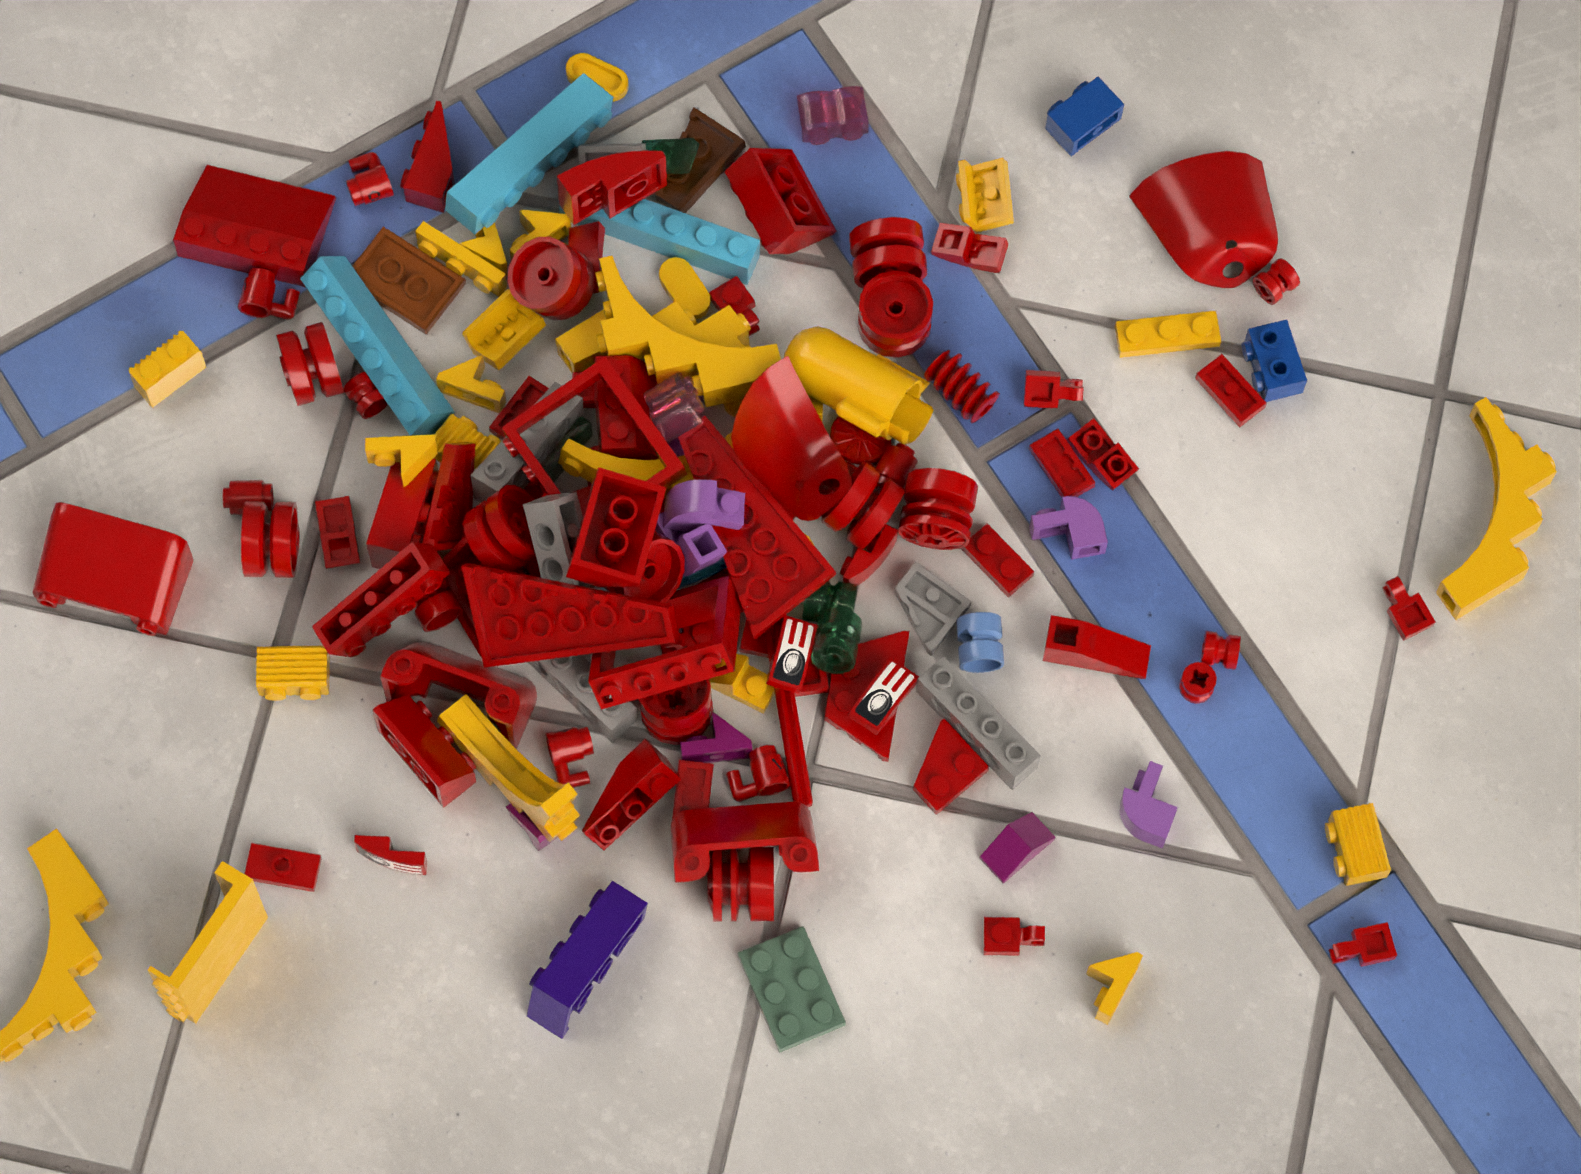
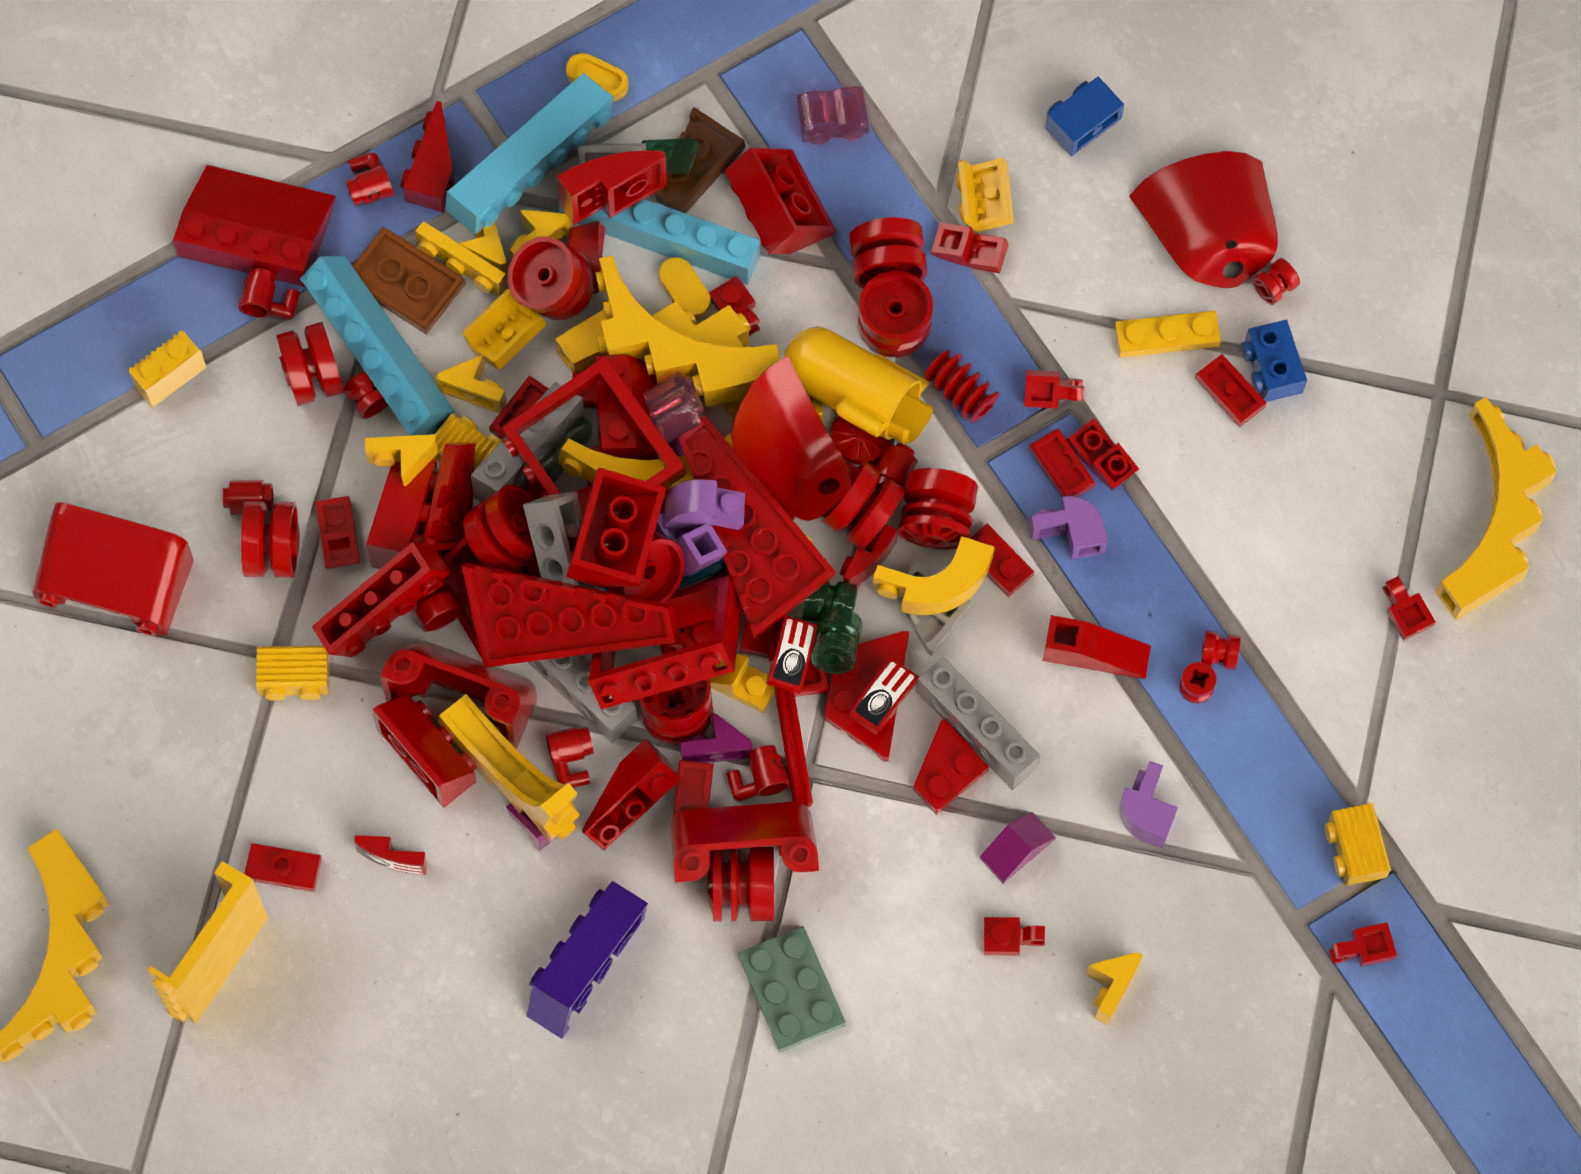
(941, 591): none -> yellow arch
(980, 642): medium blue wheel -> none

